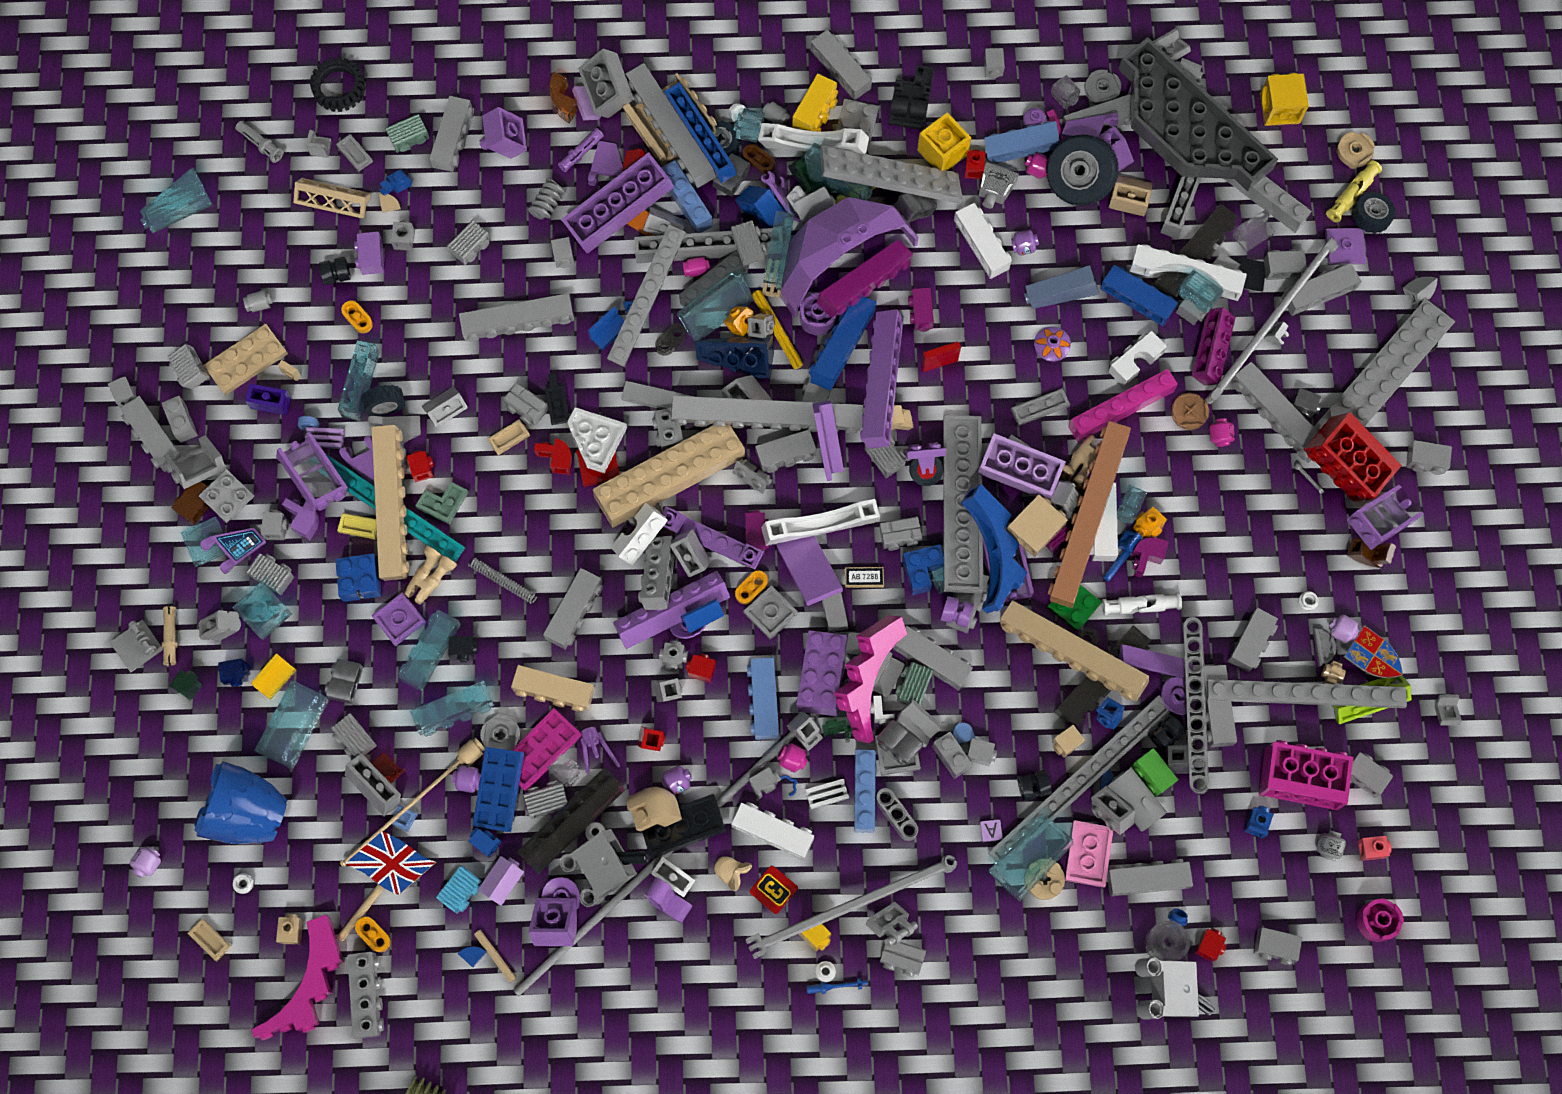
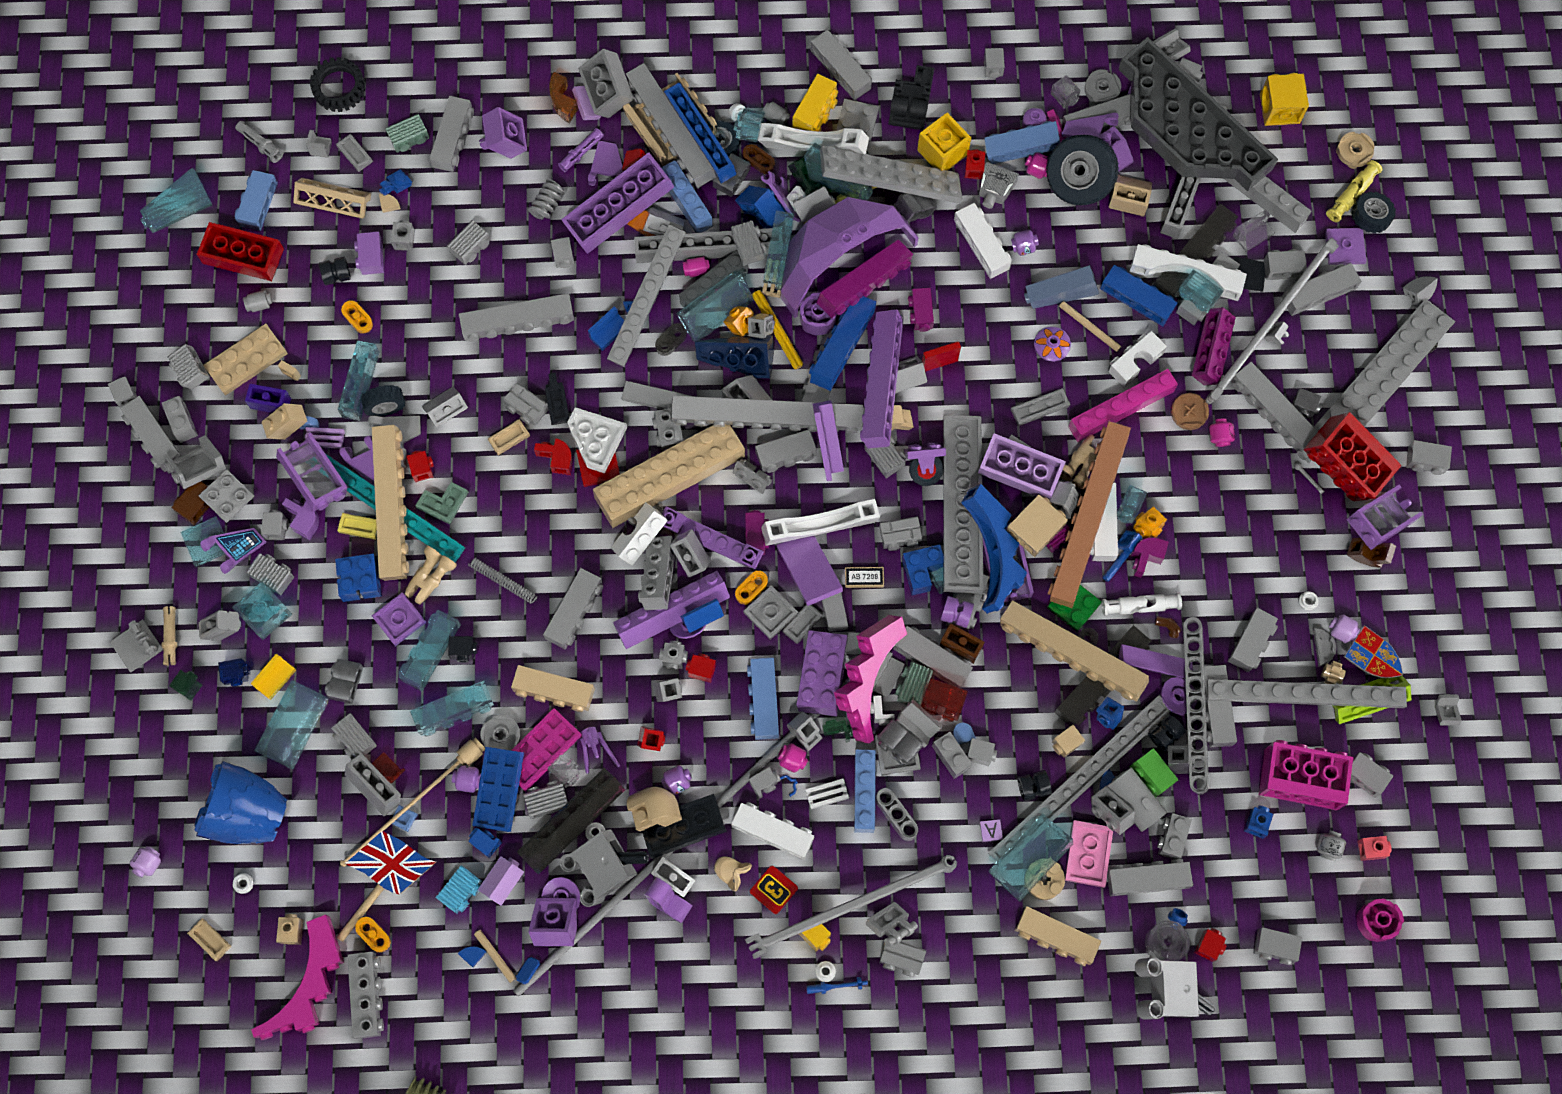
(240, 251): none -> red brick
(256, 200): none -> medium blue brick
(284, 421): none -> tan brick
(527, 970): none -> blue piece
(802, 623): none -> light grey tile
(910, 374): none -> light grey panel
(944, 700): none -> clear red brick
(962, 643): none -> reddish brown brick
(1057, 935): none -> tan brick
(1091, 327): none -> tan bar
(1170, 624): none -> reddish brown arm
(1174, 836): none -> light grey brick

